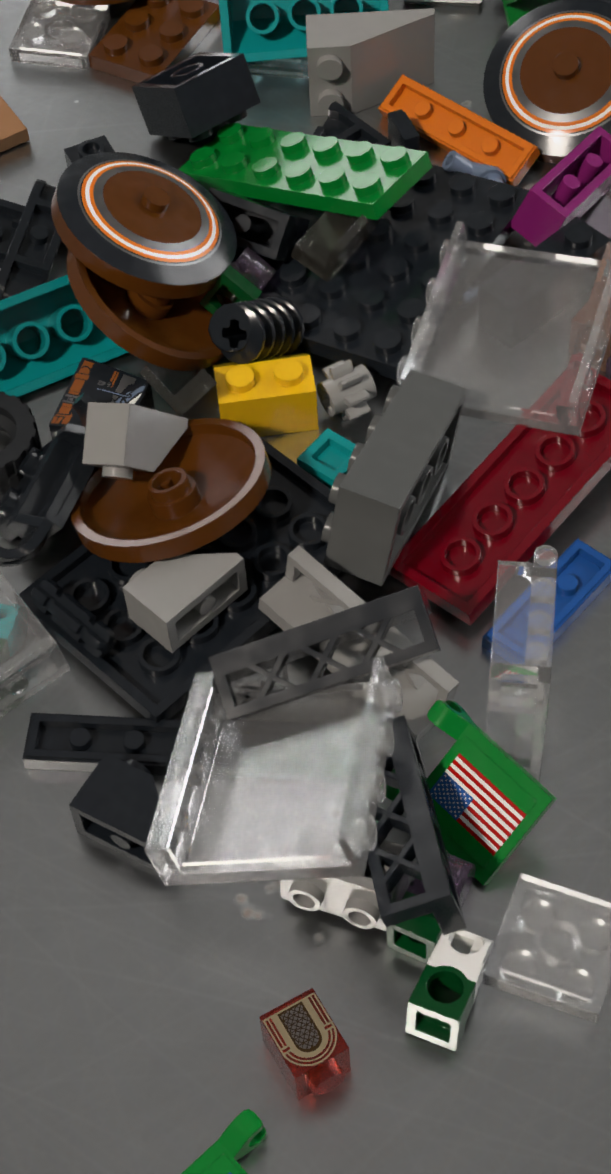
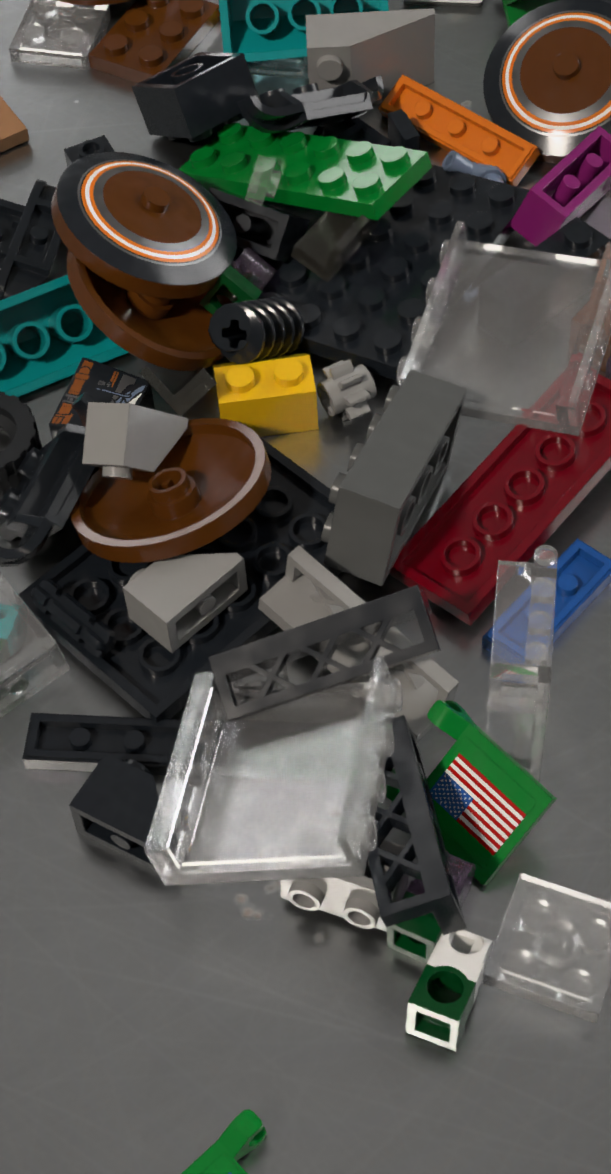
(263, 180): none -> clear plate
(306, 1045): brick -> none
(310, 106): none -> black plate
(327, 457): teal plate -> none

